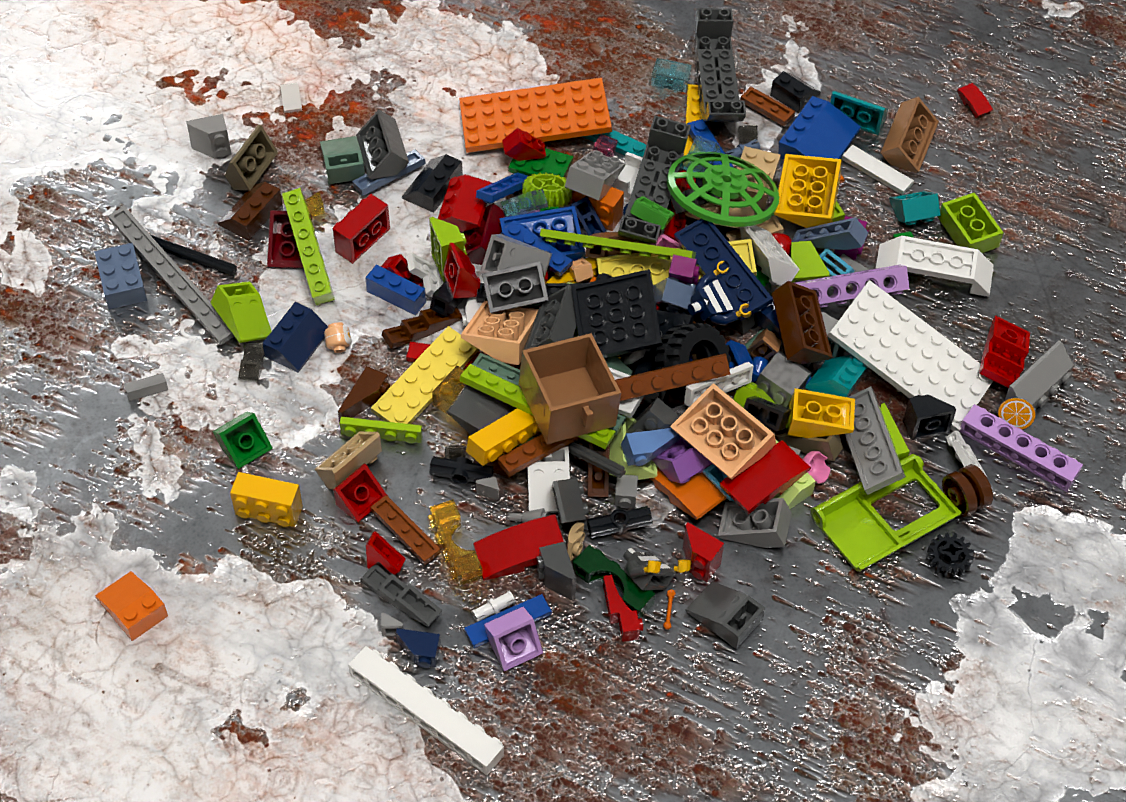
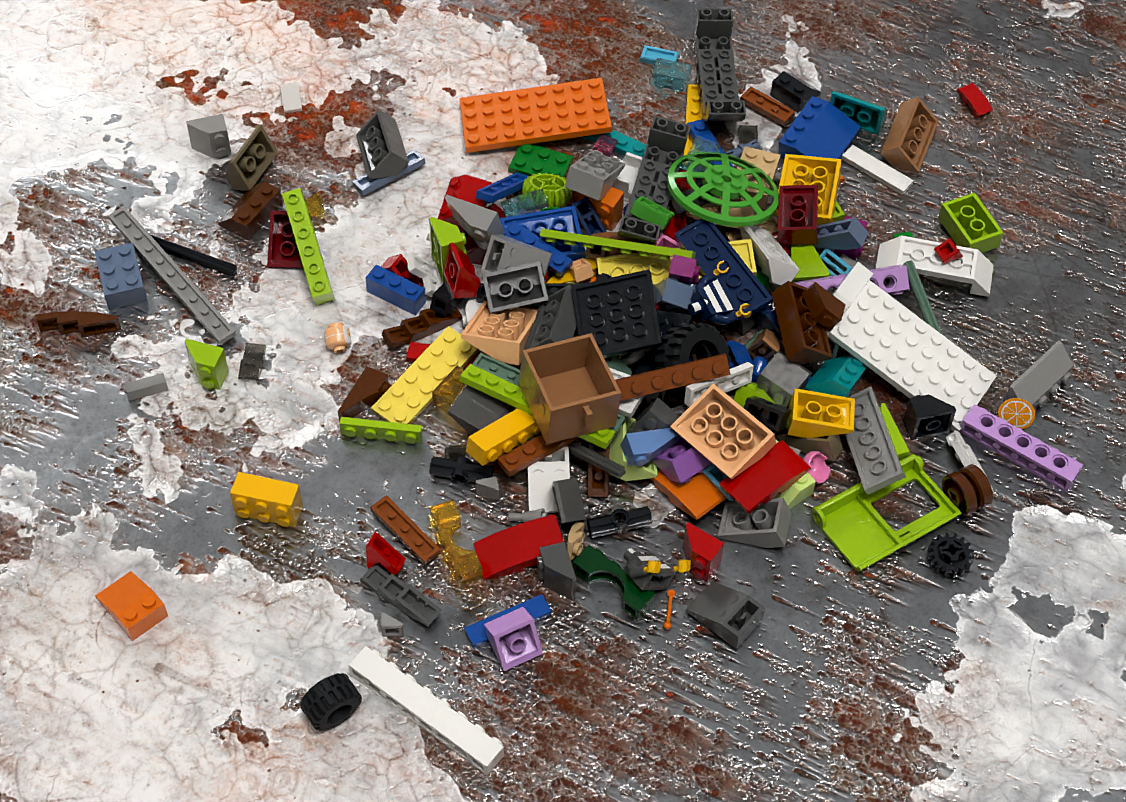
(78, 321): none -> reddish brown slope
(207, 363): none -> lime slope
(242, 311): lime slope -> none
(242, 439): green slope -> none
(295, 337): dark blue slope -> none
(330, 701): none -> black tyre
(342, 159): sand green slope -> none
(349, 457): tan slope -> none
(358, 493): red slope -> none
(361, 228): red brick -> none
(419, 646): dark blue slope -> none
(432, 182): black slope -> none
(475, 220): none -> light grey slope
(493, 606): white pin -> none
(523, 146): red slope -> none
(620, 613): red slope -> none
(626, 491): light grey brick -> none
(650, 55): none -> medium azure tile
(798, 214): none -> dark red slope
(823, 305): none -> reddish brown slope
(852, 284): none -> white slope
(916, 207): teal slope -> none
(921, 296): none -> sand green axle
(948, 251): none -> red slope
(1004, 352): red slope -> none

